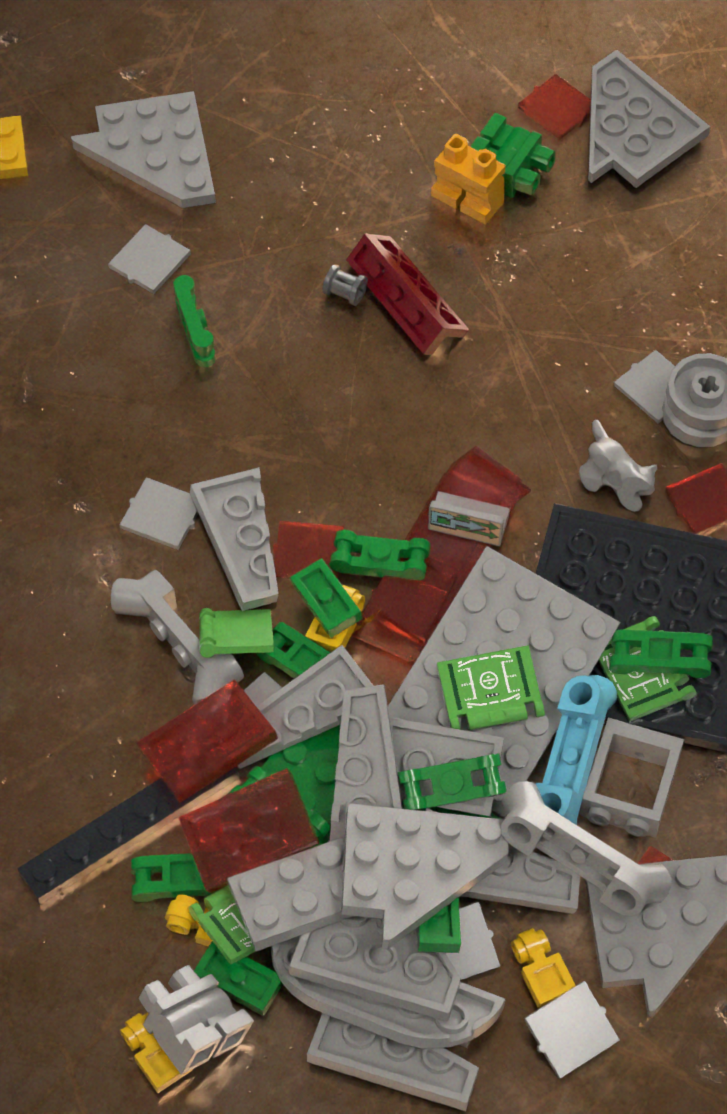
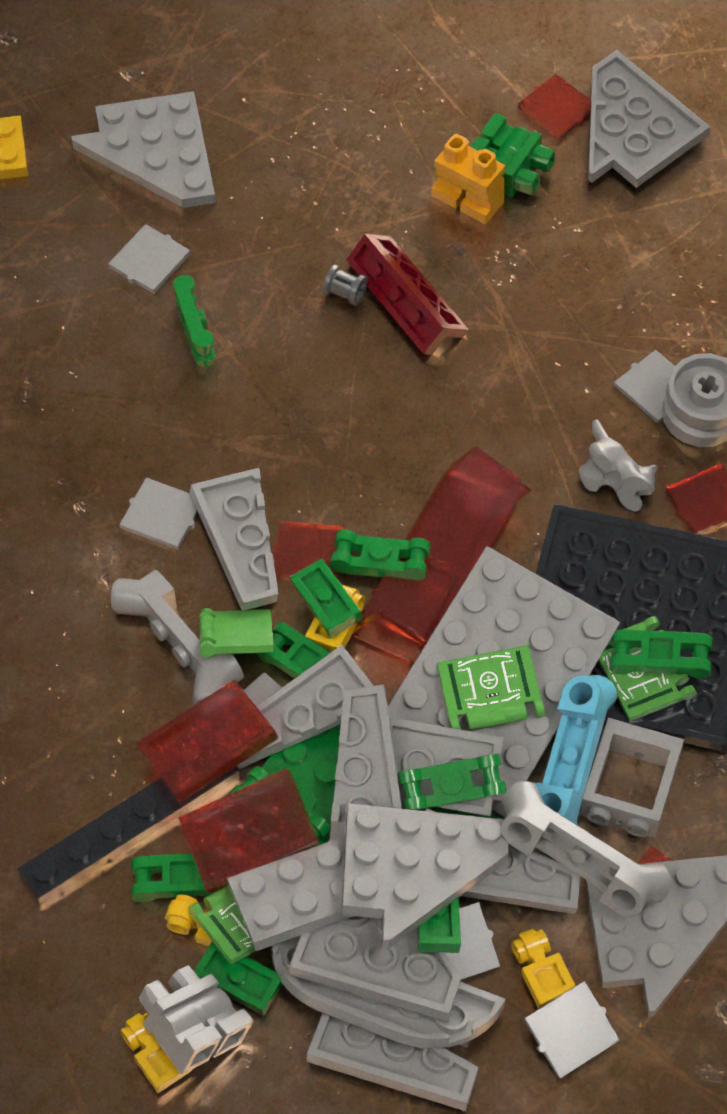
(468, 518): panel -> none

